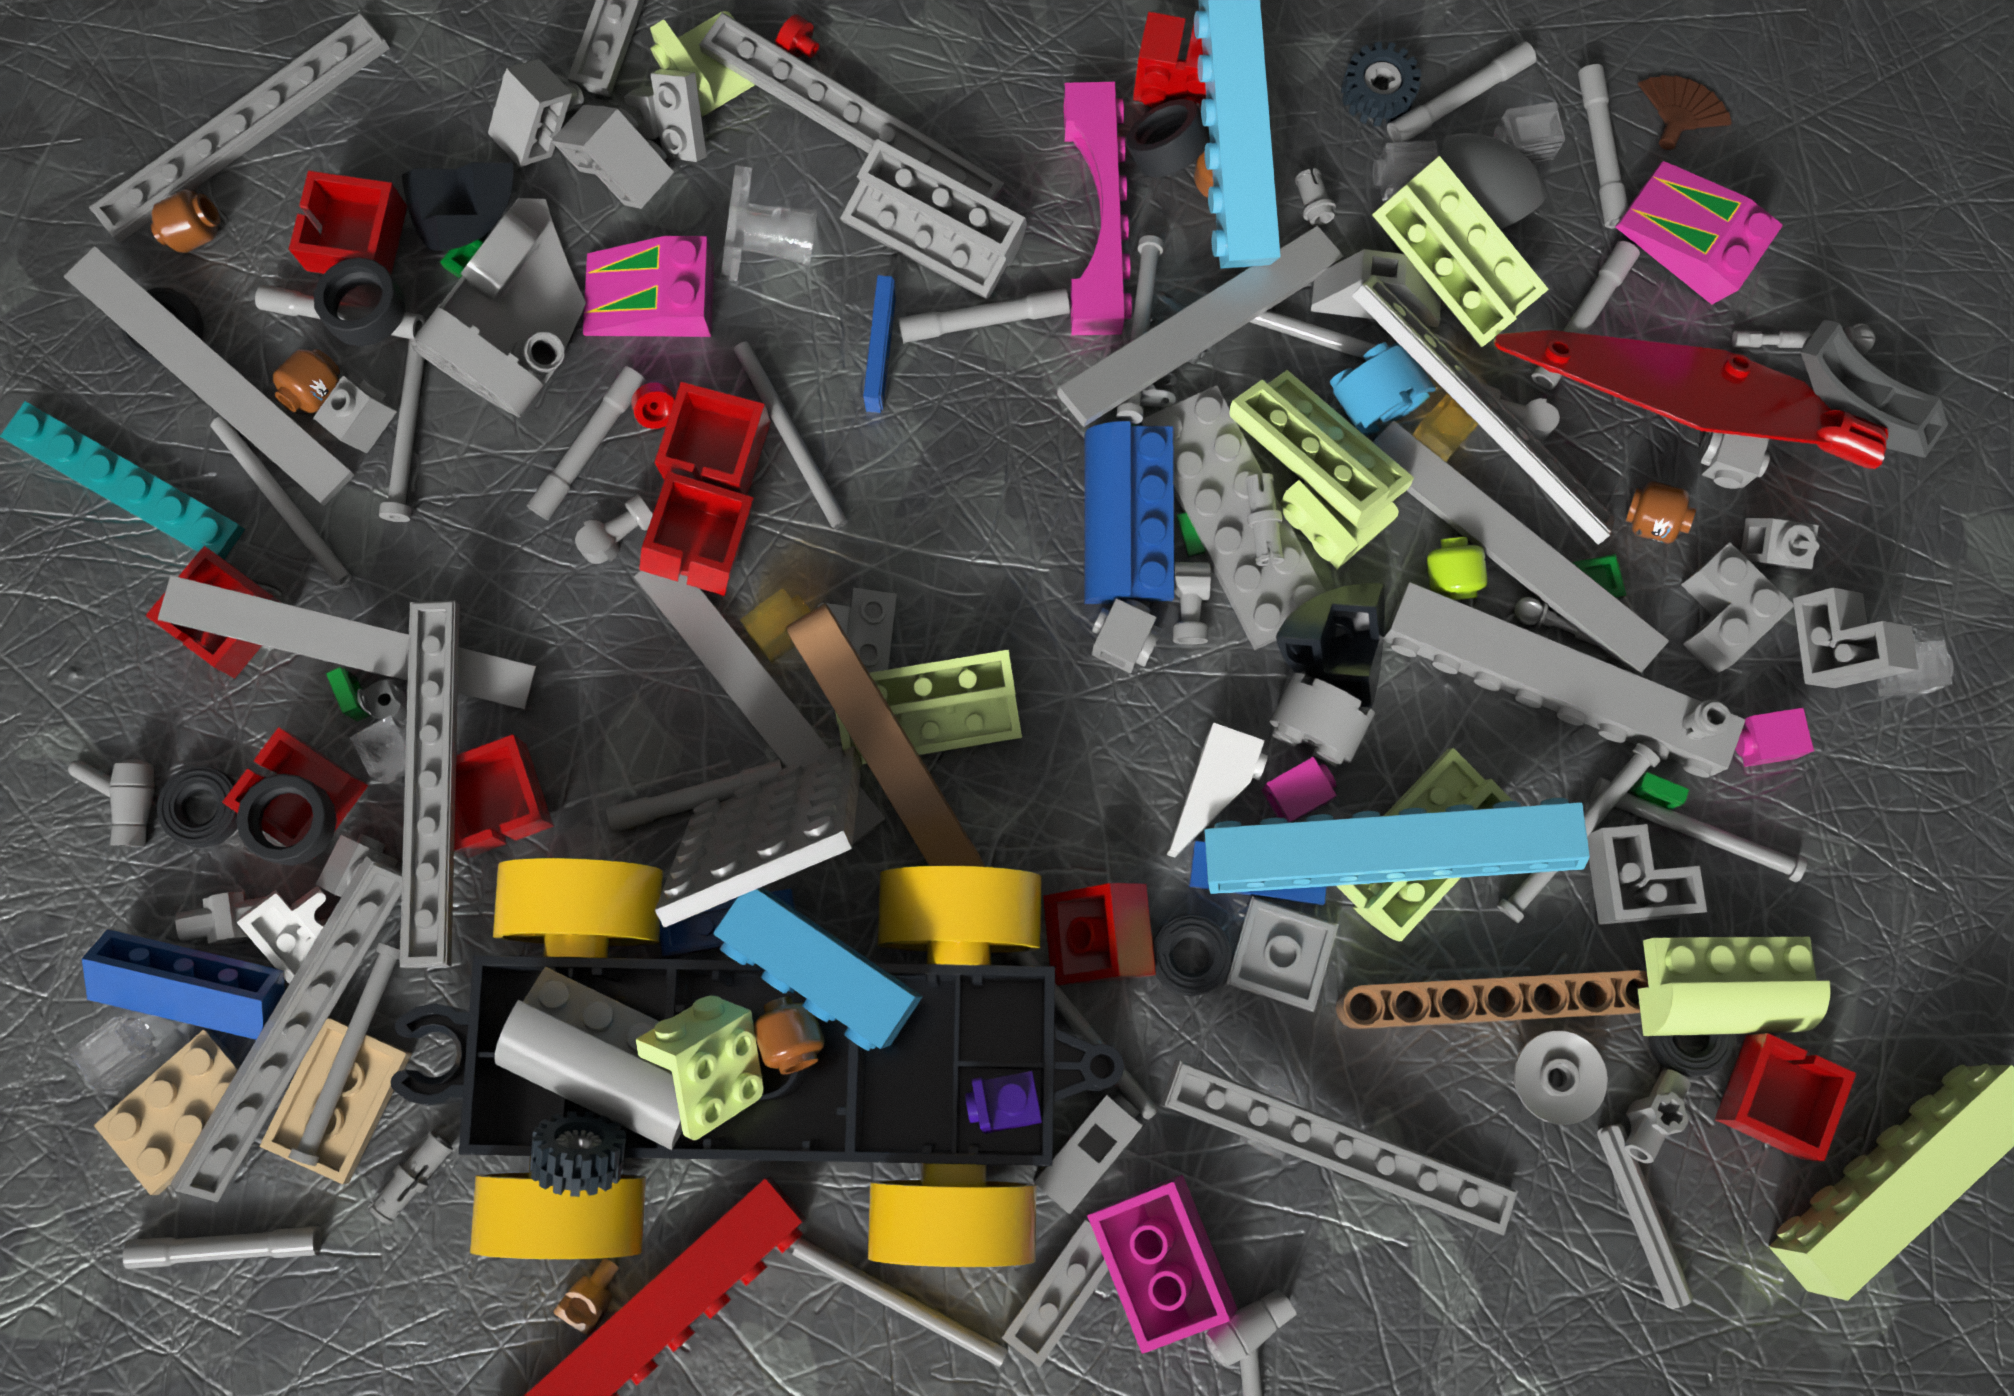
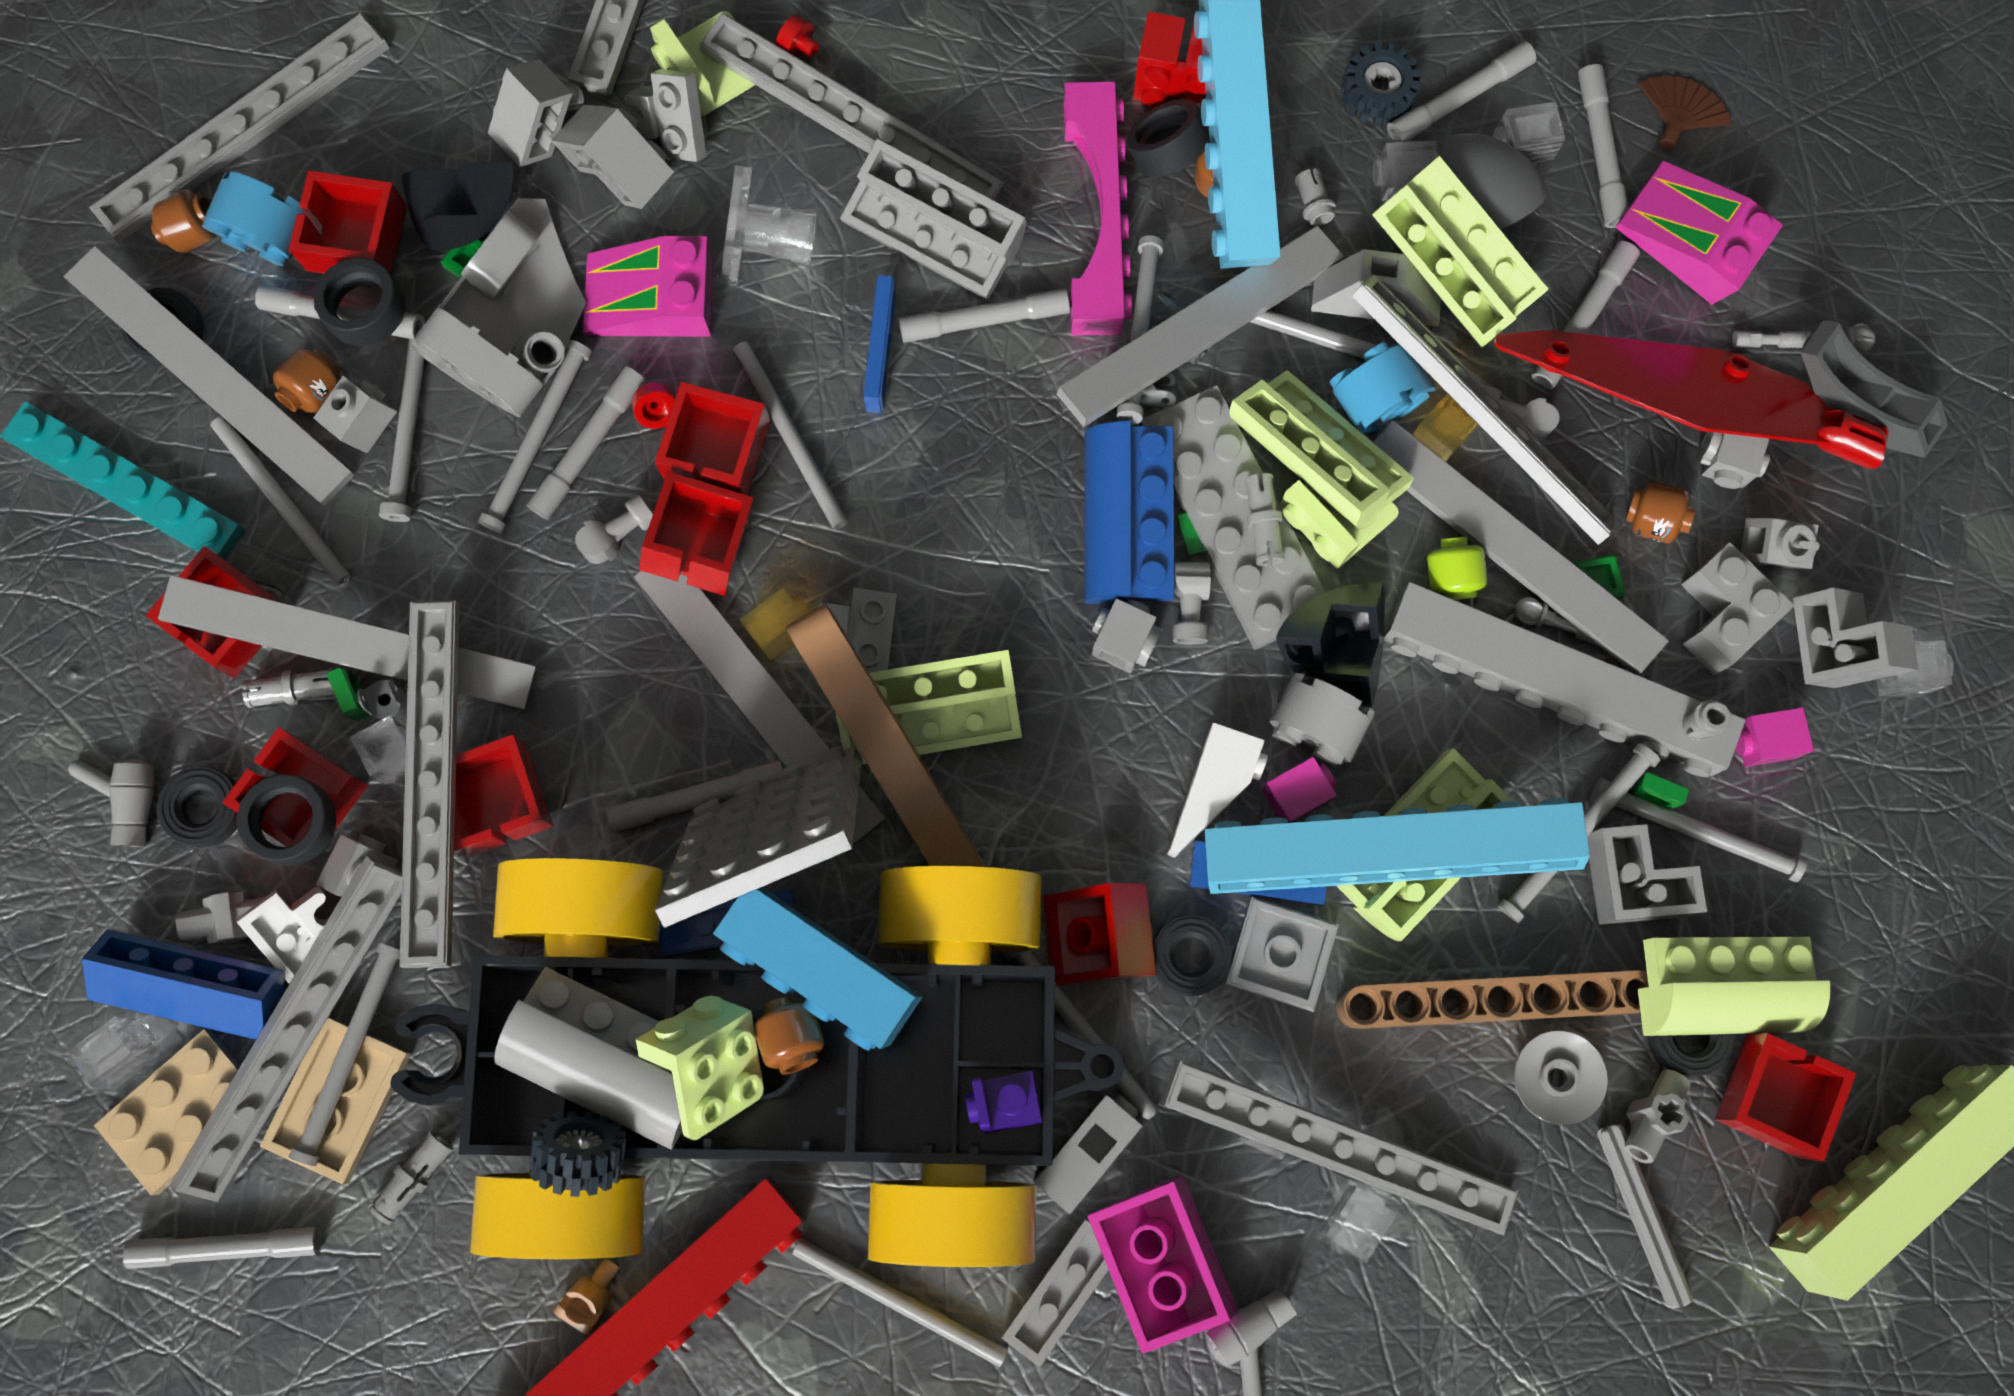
(253, 216): none -> dark azure brick
(288, 688): none -> light grey pin
(512, 481): none -> light grey bar
(1358, 1221): none -> clear brick

